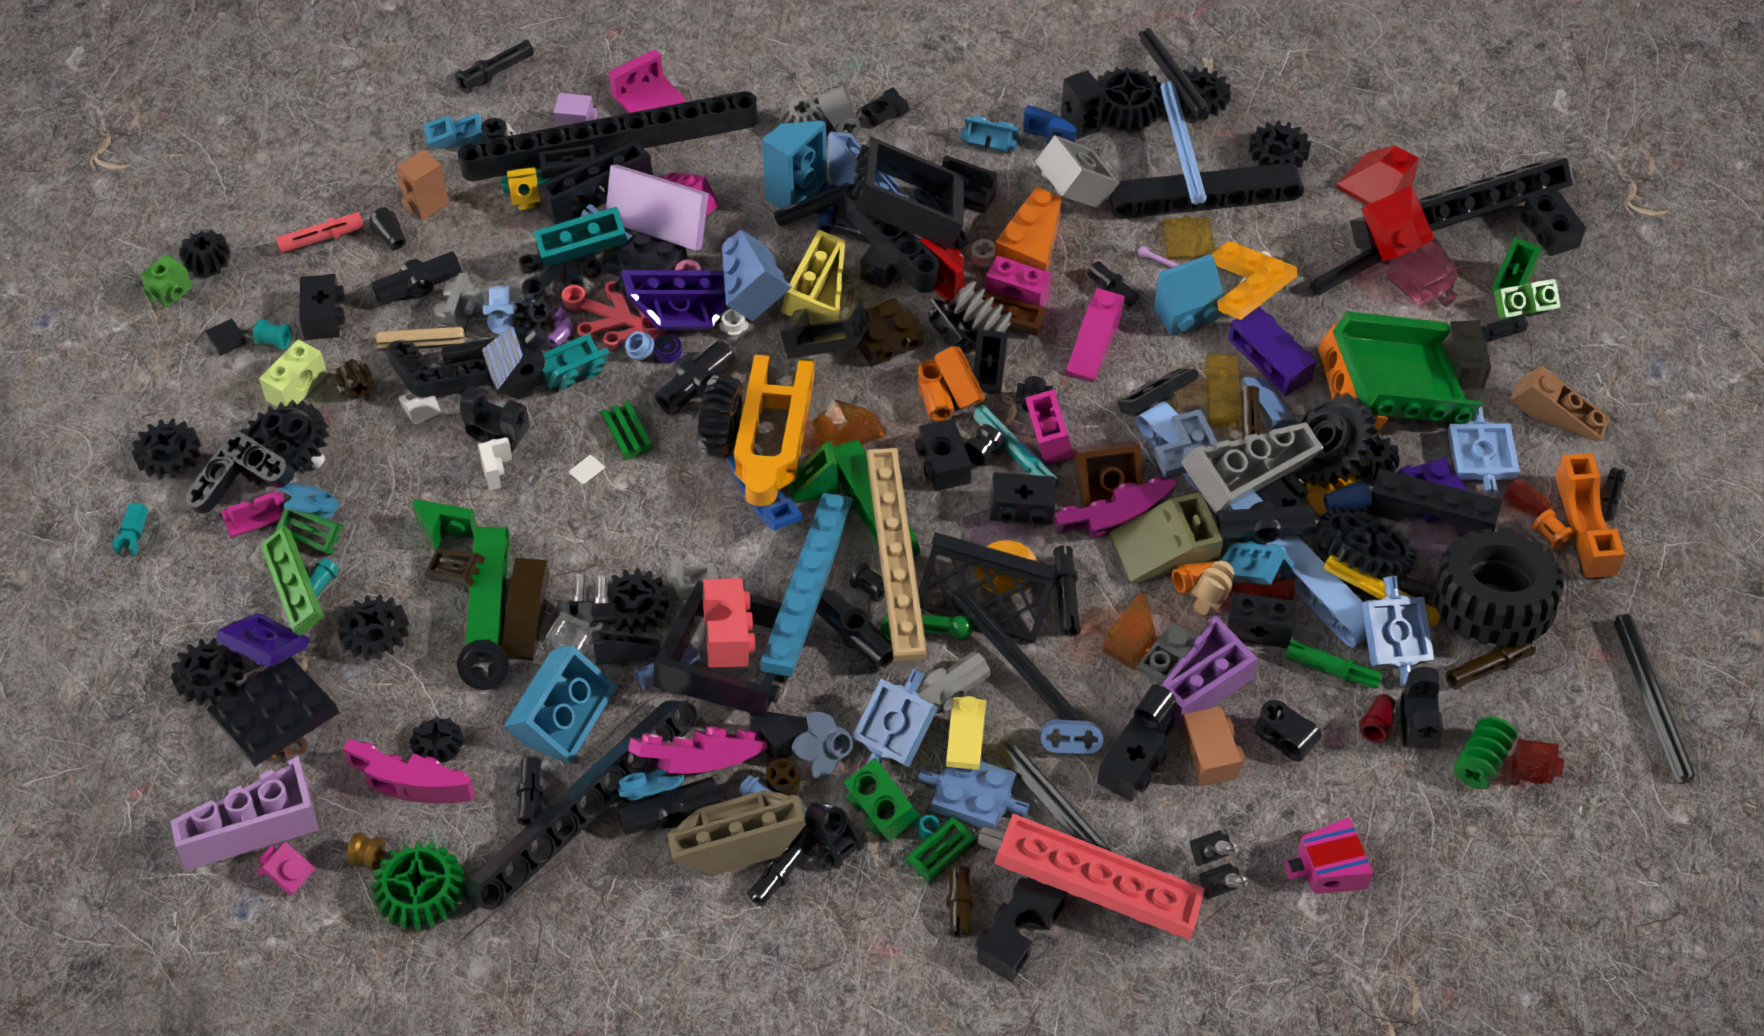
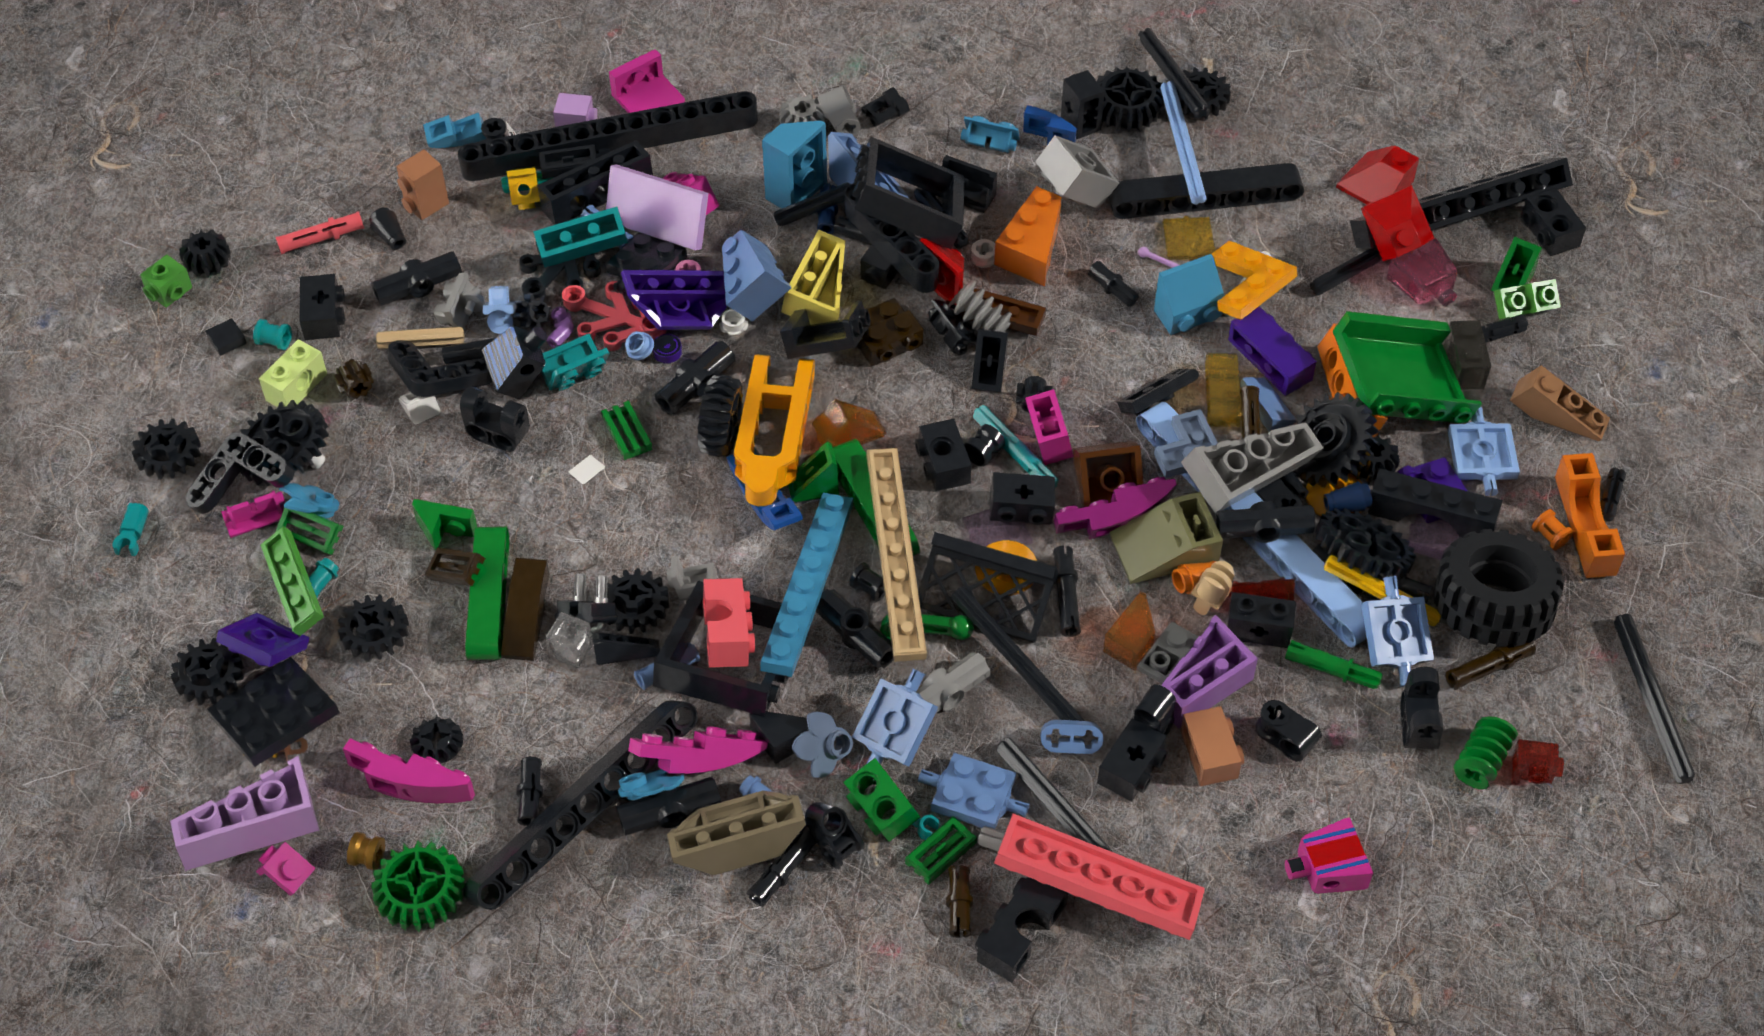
(476, 676): black gear -> none
(485, 70): black pin -> none
(492, 455): white bracket -> none
(561, 704): dark azure slope -> none
(783, 770): dark brown wheel -> none
(934, 391): orange piece -> none
(959, 377): orange slope -> none
(966, 733): light yellow slope -> none
(1018, 281): dark pink brick -> none
(1096, 334): dark pink slope -> none
(1226, 875): black piece -> none
(1257, 562): dark azure bracket -> none
(1278, 145): black gear -> none
(1378, 719): dark red cone -> none
(1526, 498): clear red cone -> none

